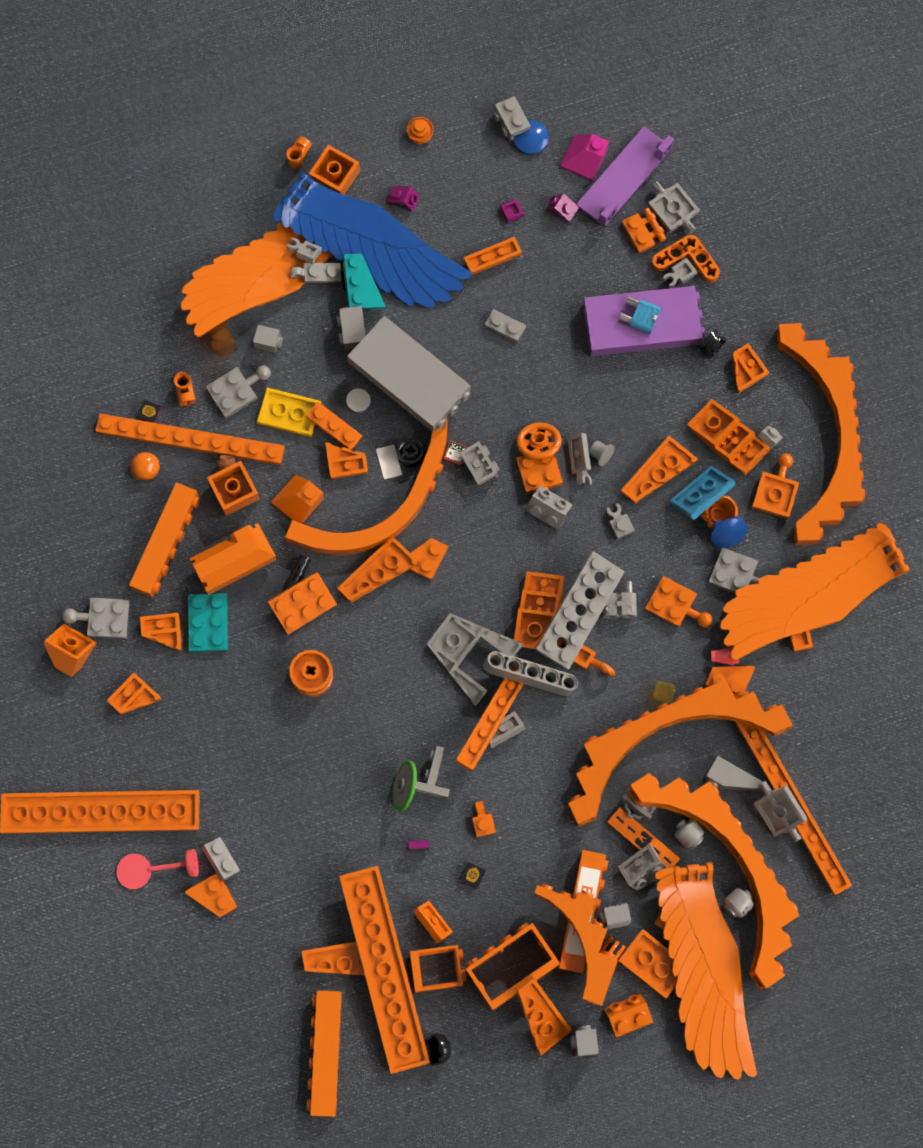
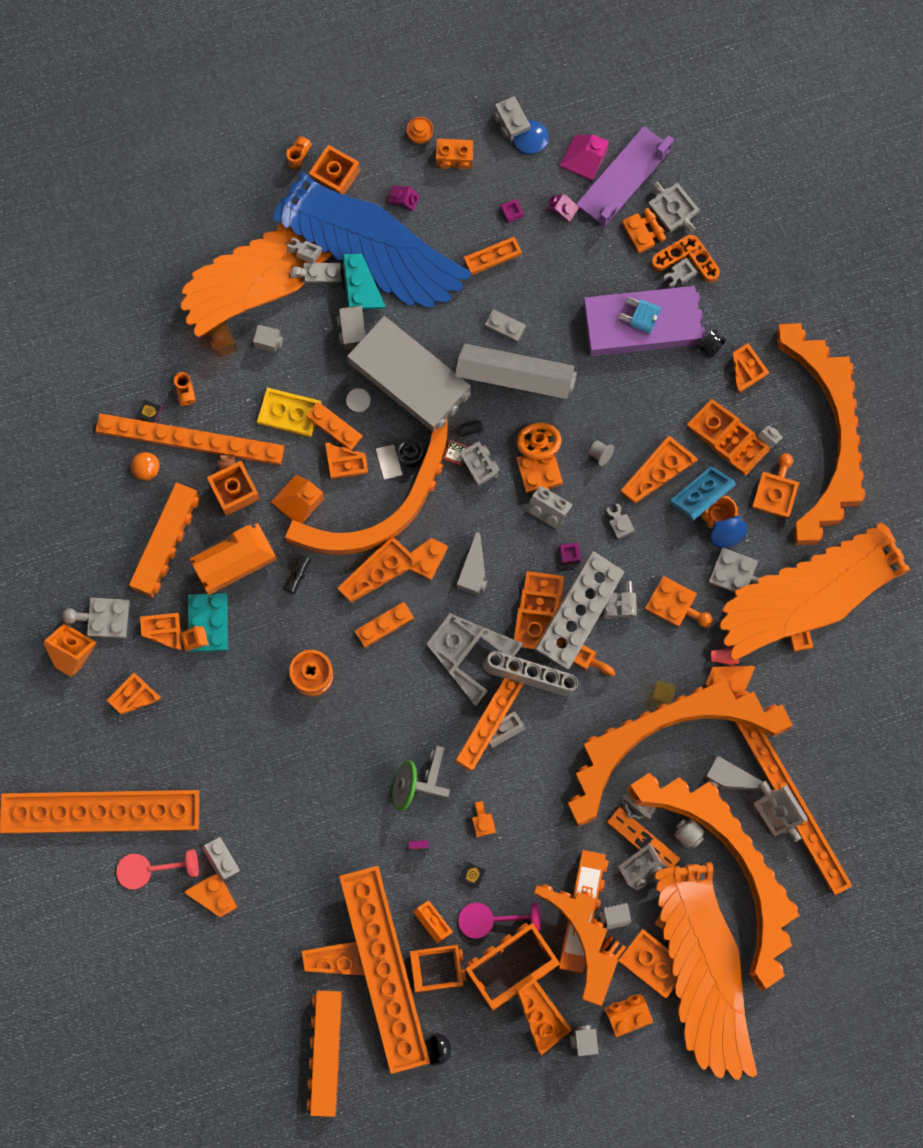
(194, 638): none -> orange slope
(234, 392): light grey plate -> none
(302, 602): orange plate -> none
(384, 624): none -> orange plate
(454, 153): none -> orange brick
(471, 428): none -> black pin
(473, 573): none -> light grey slope
(477, 919): none -> dark pink piece
(516, 371): none -> light grey brick
(569, 553): none -> magenta tile
(580, 458): light grey plate -> none
(739, 903): light grey head -> none

